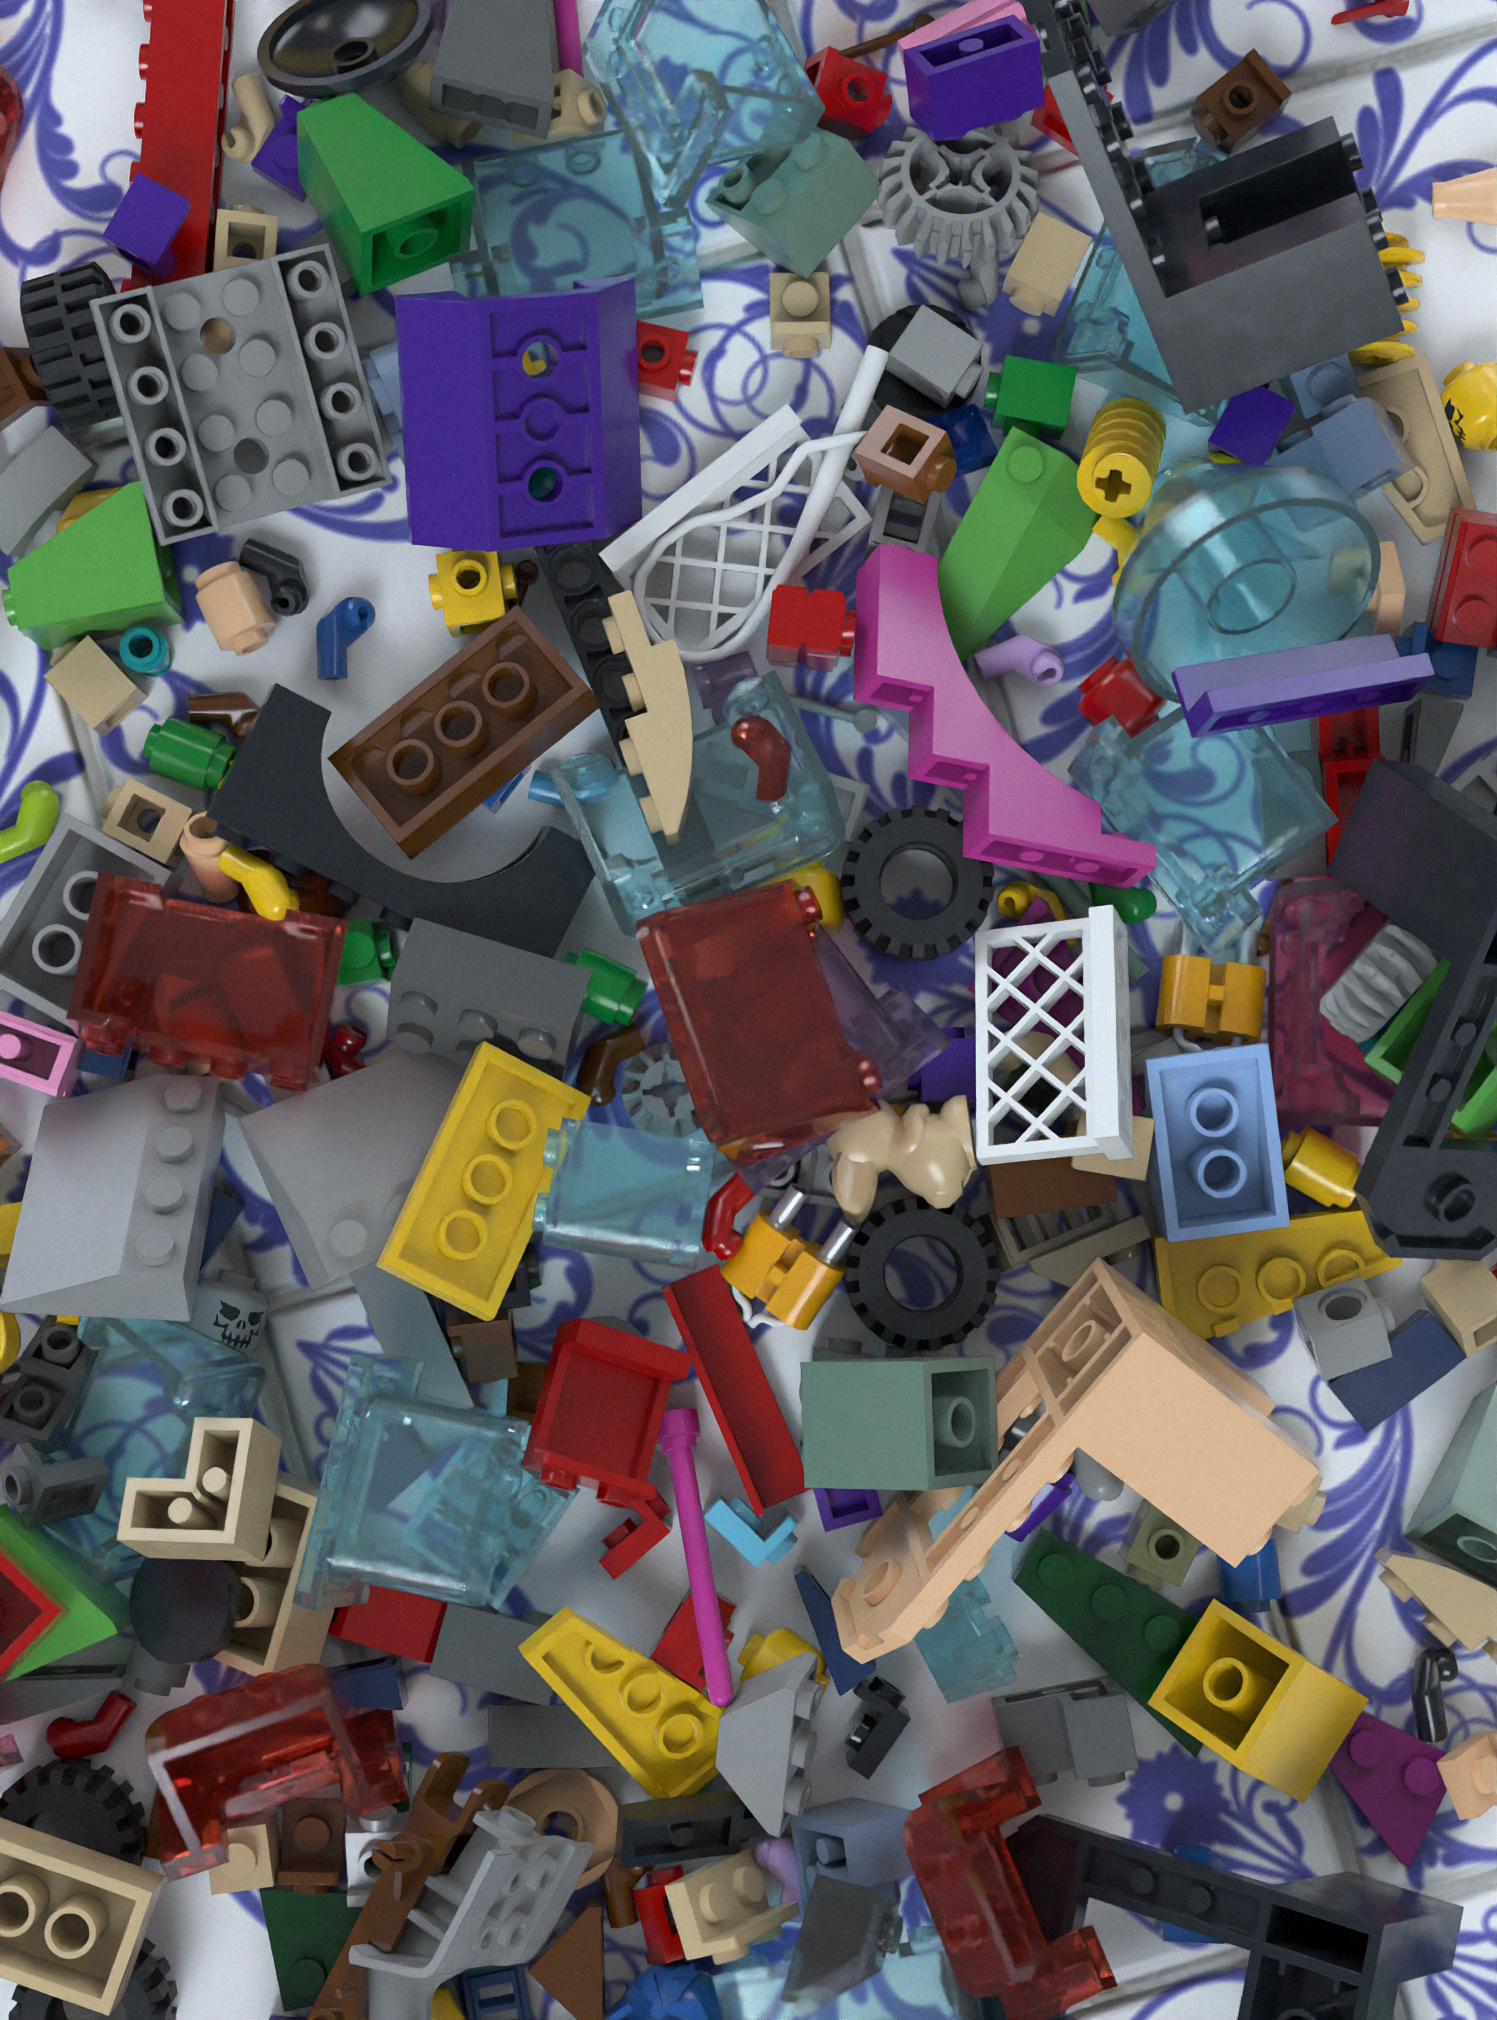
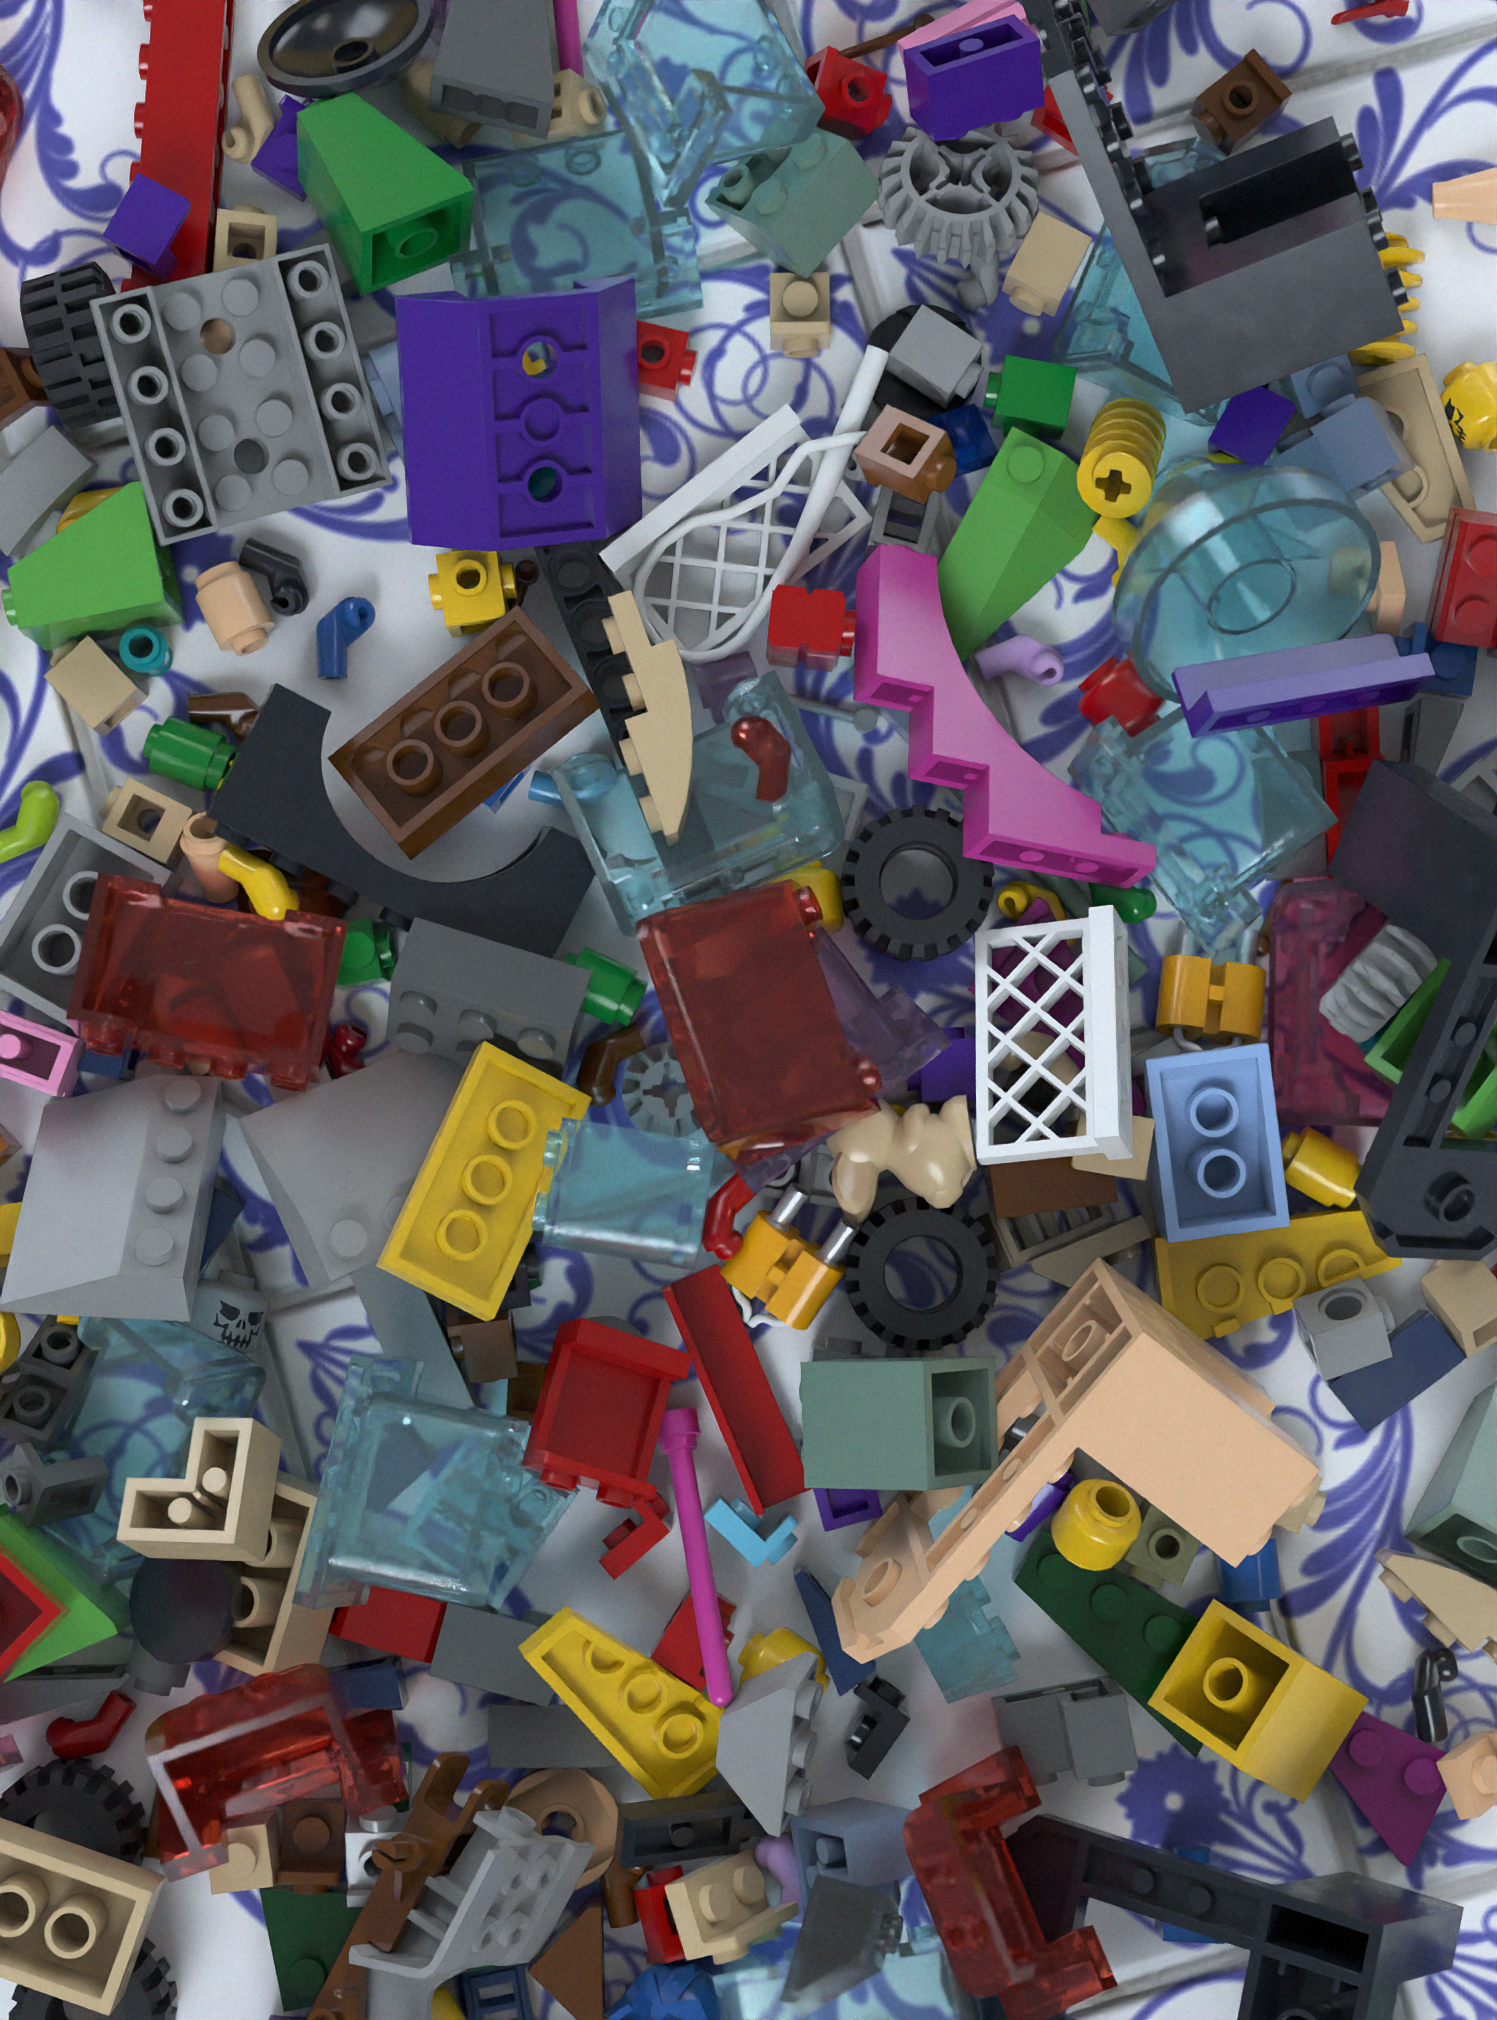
(1096, 1524): none -> yellow head

